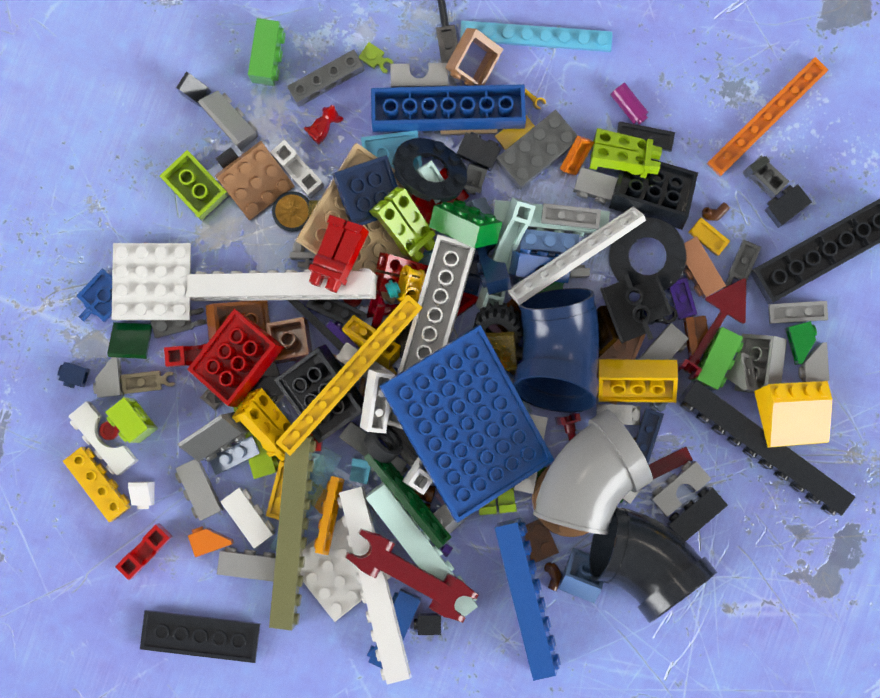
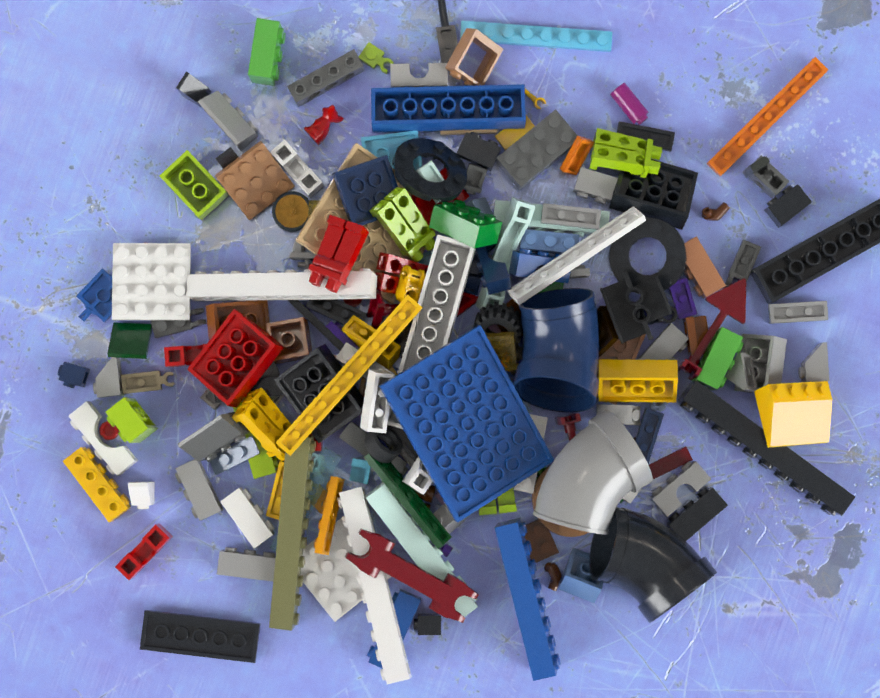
(207, 540): orange slope -> none
(392, 289): teal plate -> none
(709, 236): yellow tile -> none
(801, 339): green slope -> none

